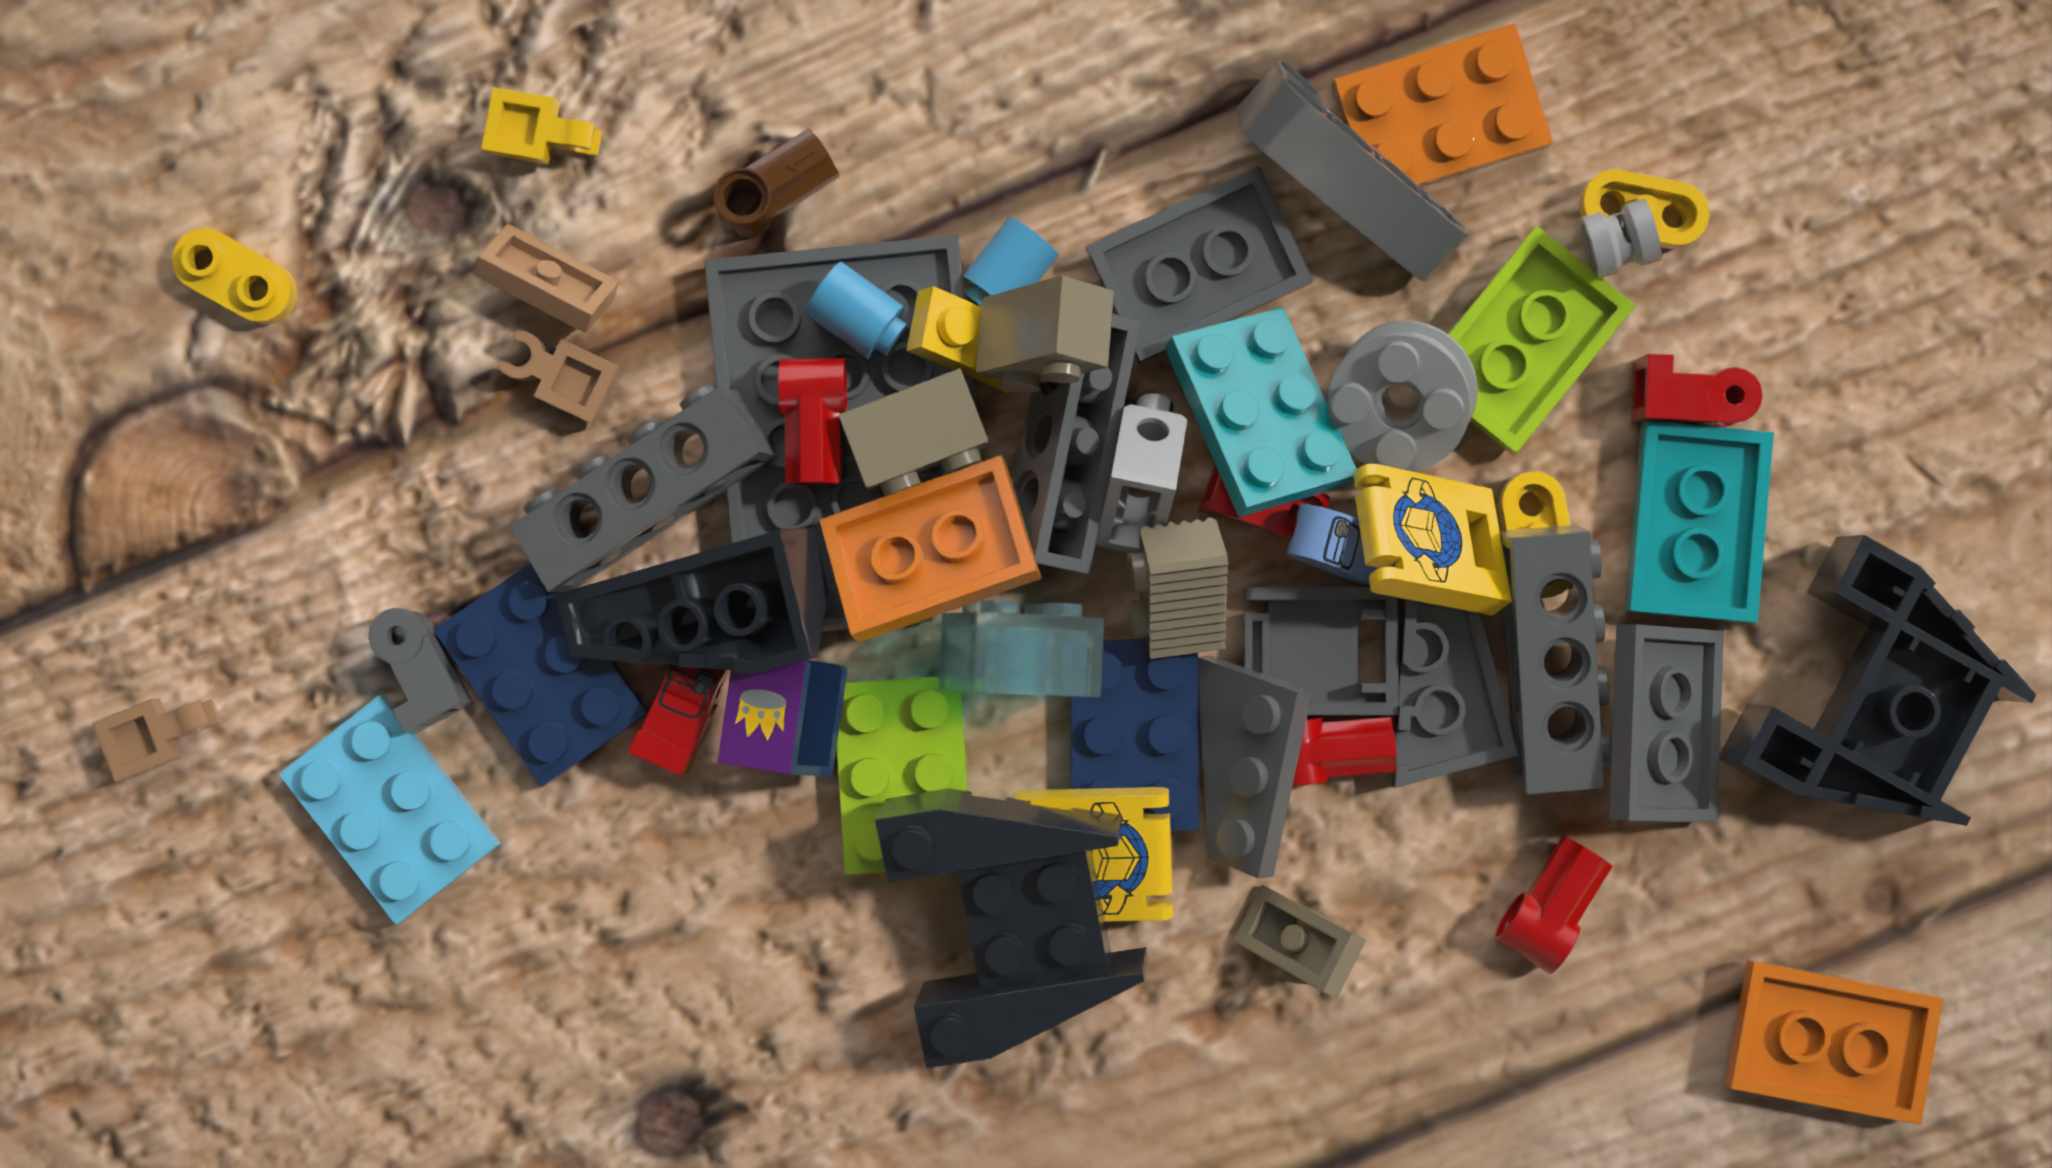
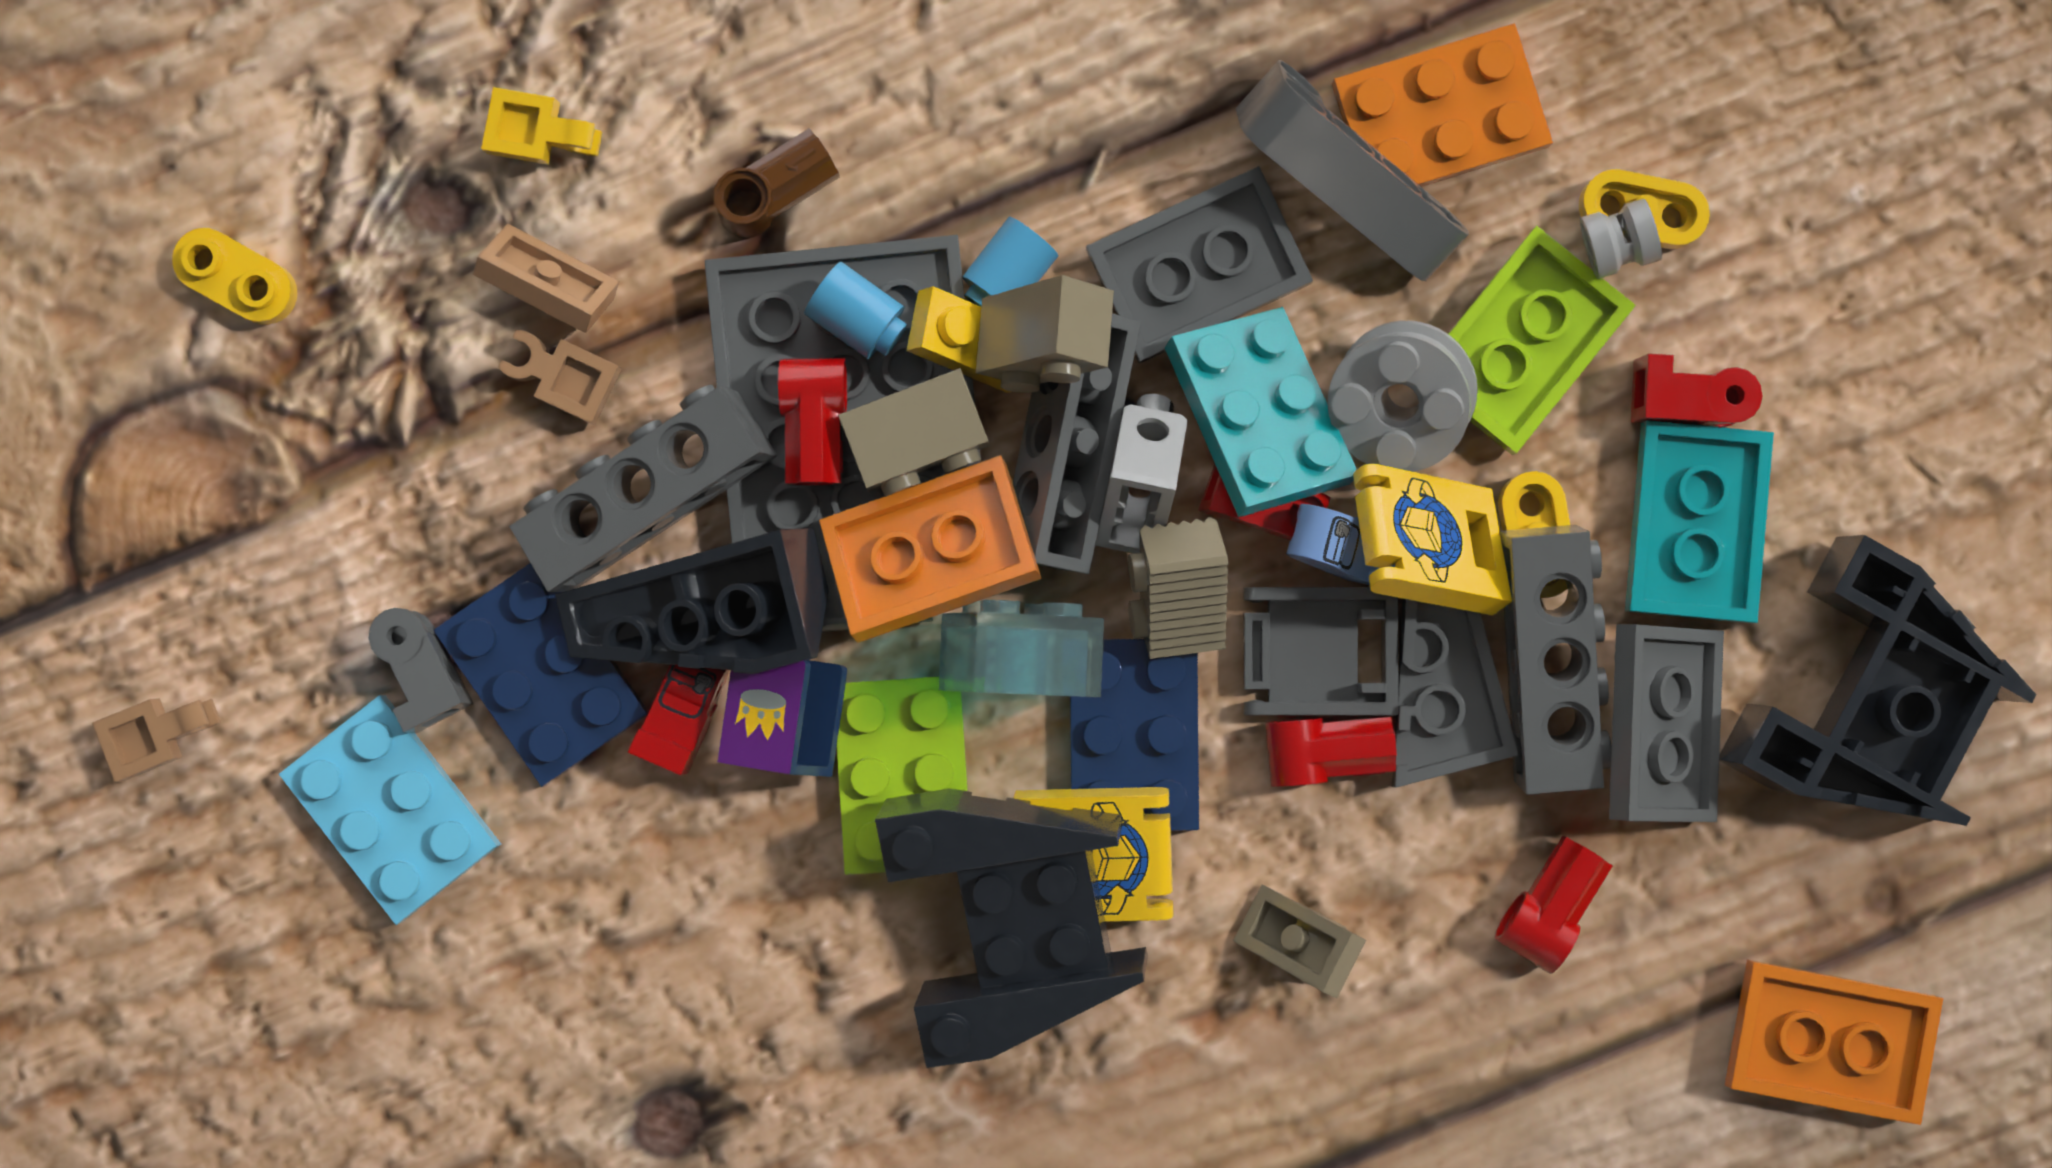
(1249, 761): dark grey wing -> none

